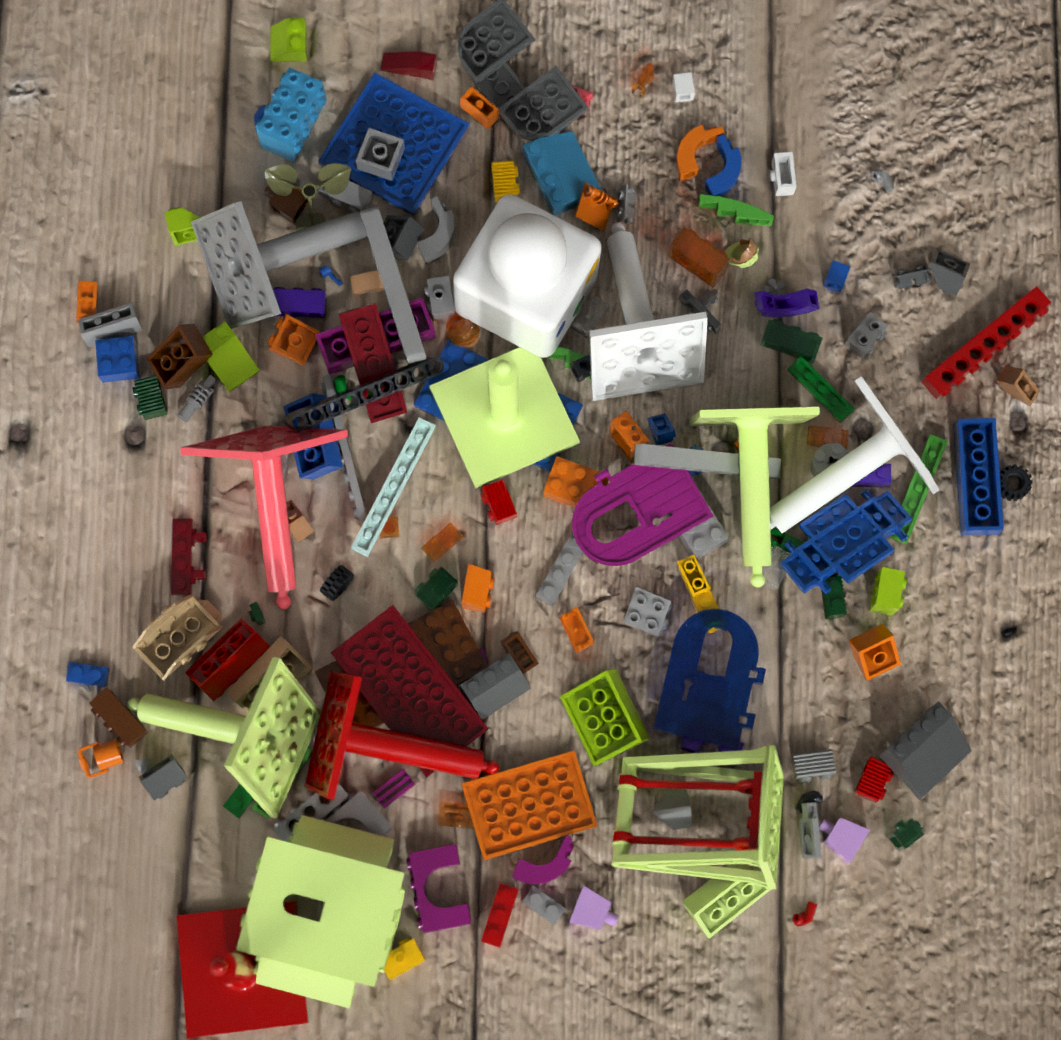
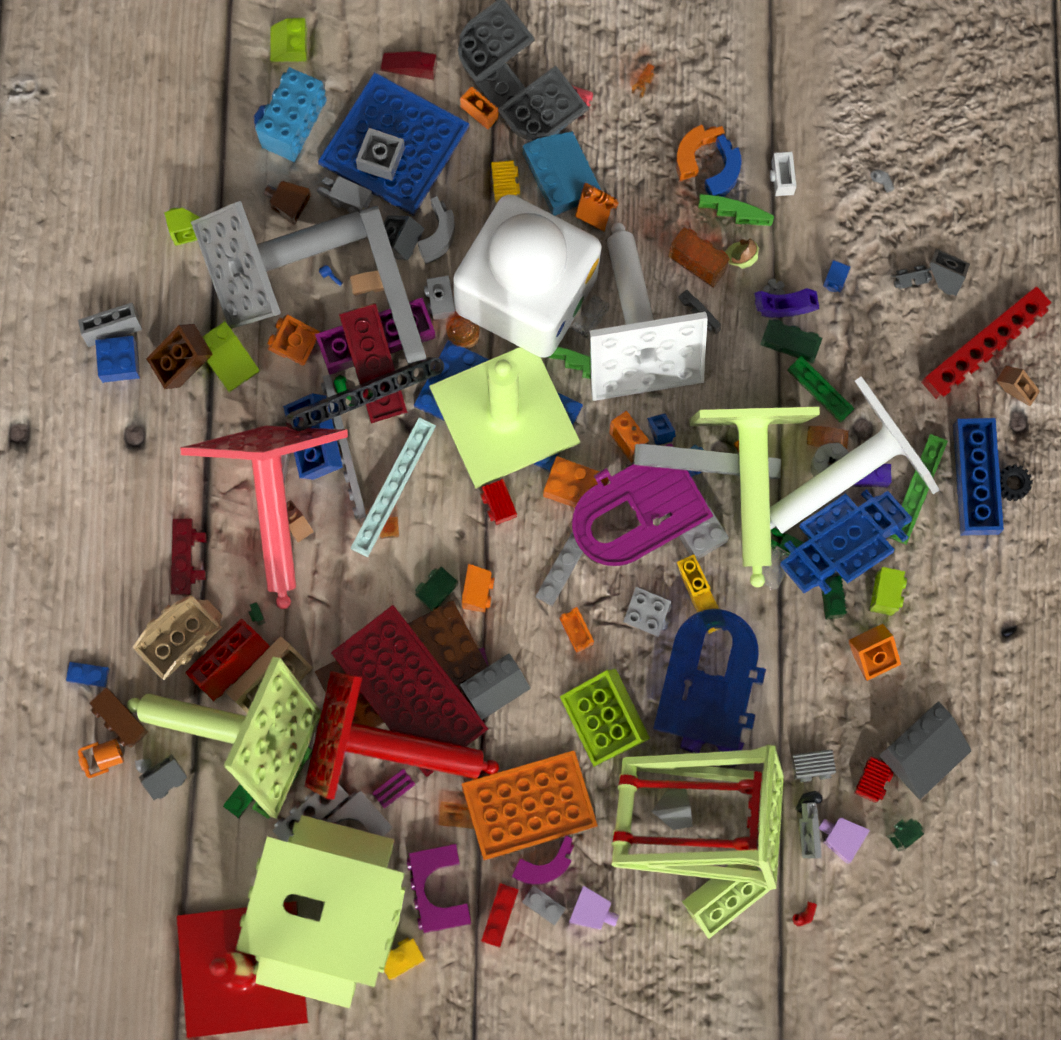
(86, 299): orange hinge -> none
(150, 398): dark green brick -> none
(197, 398): light grey hinge -> none
(301, 302): dark purple brick -> none
(332, 176): olive plant -> none
(337, 582): black tyre -> none
(442, 542): clear orange slope -> none
(515, 635): reddish brown slope -> none
(581, 368): black leg -> none
(625, 196): light grey hinge -> none
(683, 86): white brick -> none
(708, 297): light grey plant -> none
(865, 336): light grey brick -> none

